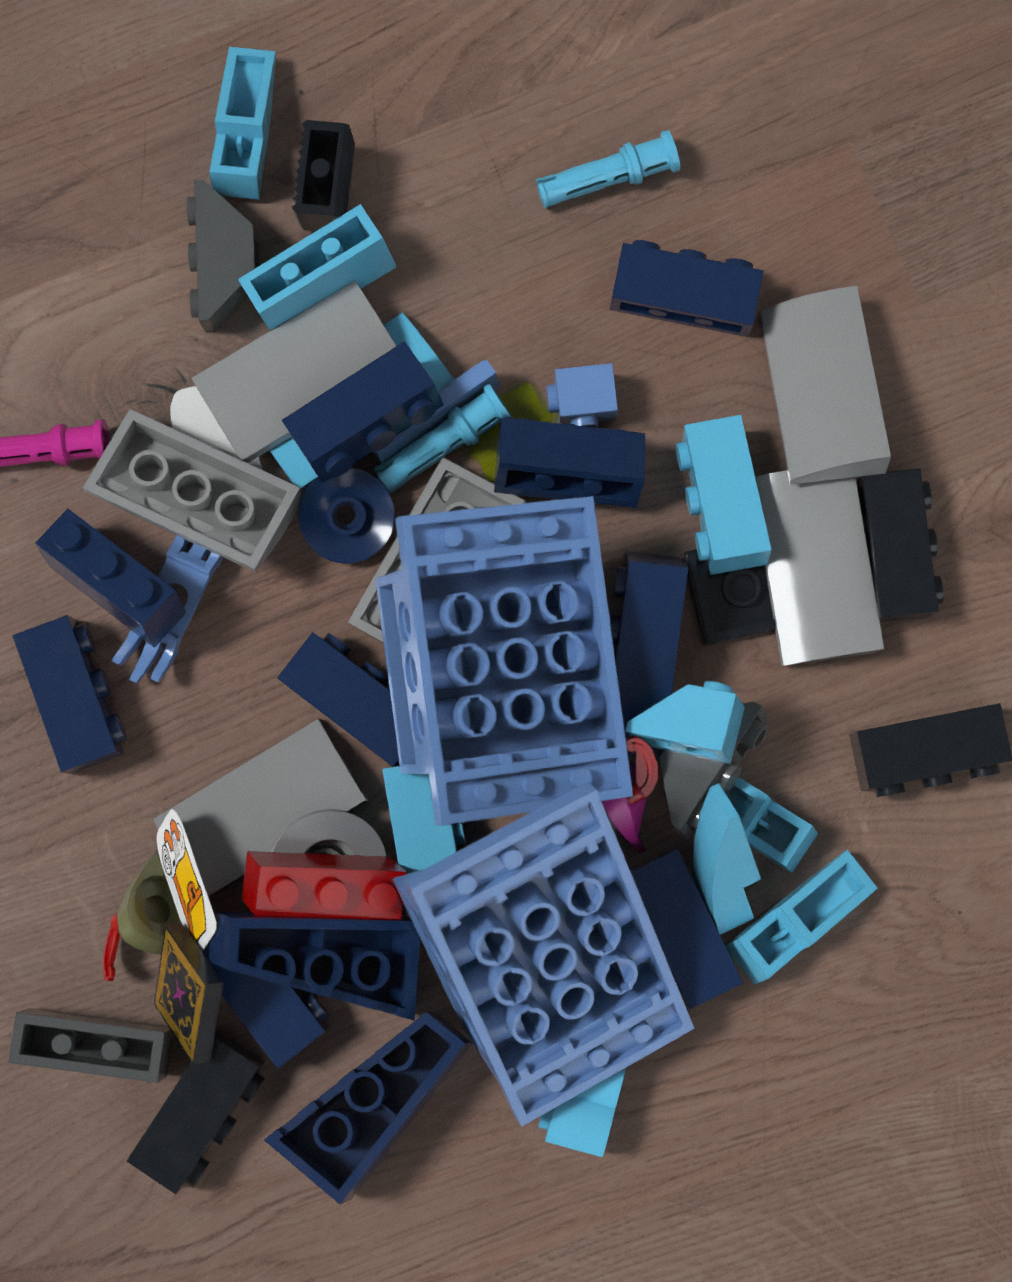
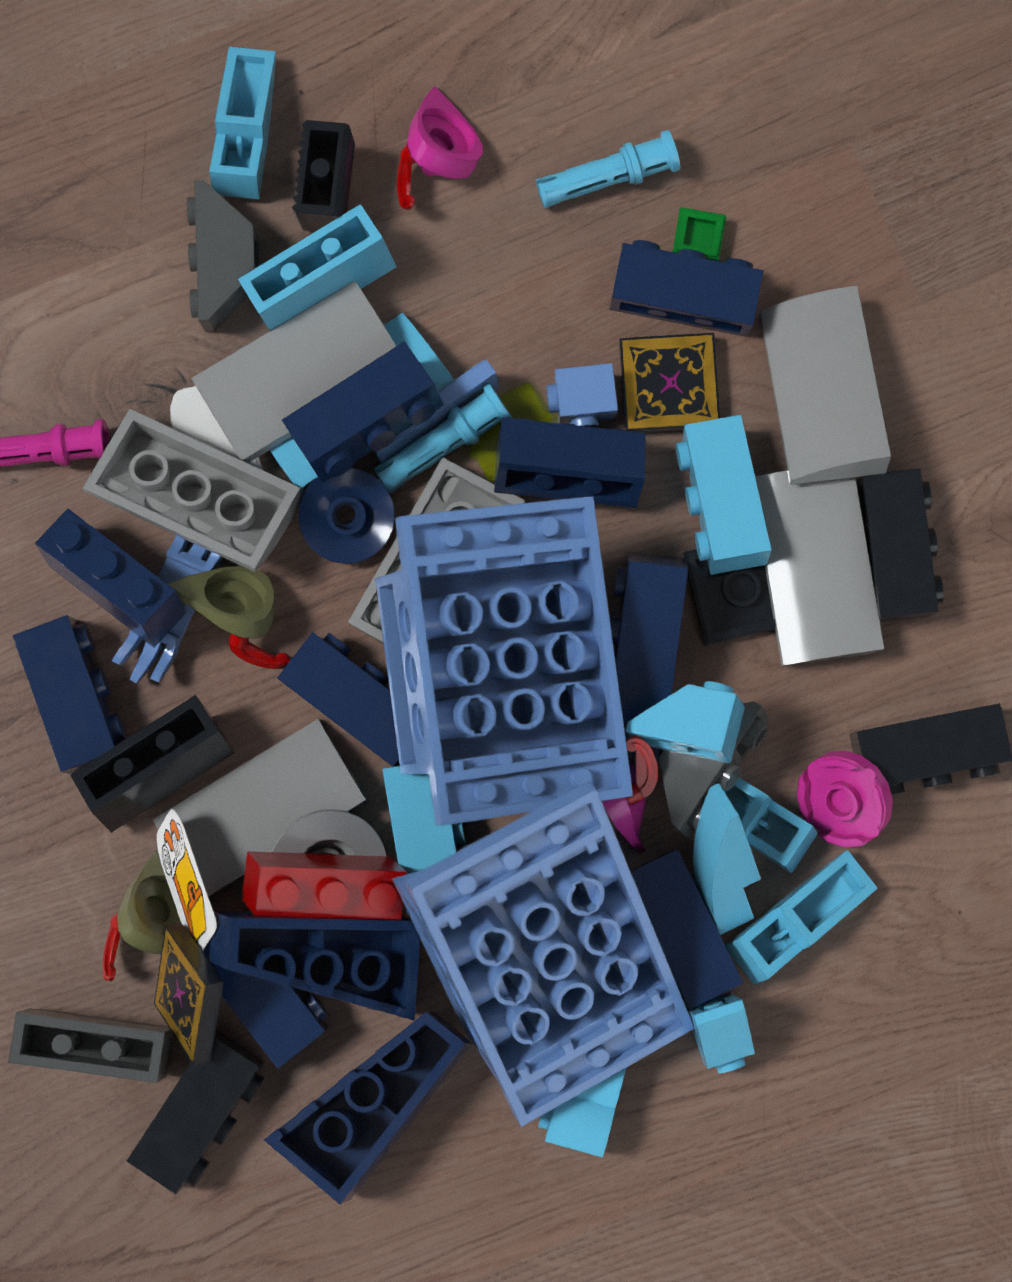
(152, 764): none -> black brick
(237, 603): none -> olive piece
(439, 143): none -> dark pink piece
(668, 381): none -> tile
(699, 232): none -> green tile
(722, 1033): none -> medium azure slope
(845, 798): none -> dark pink tile

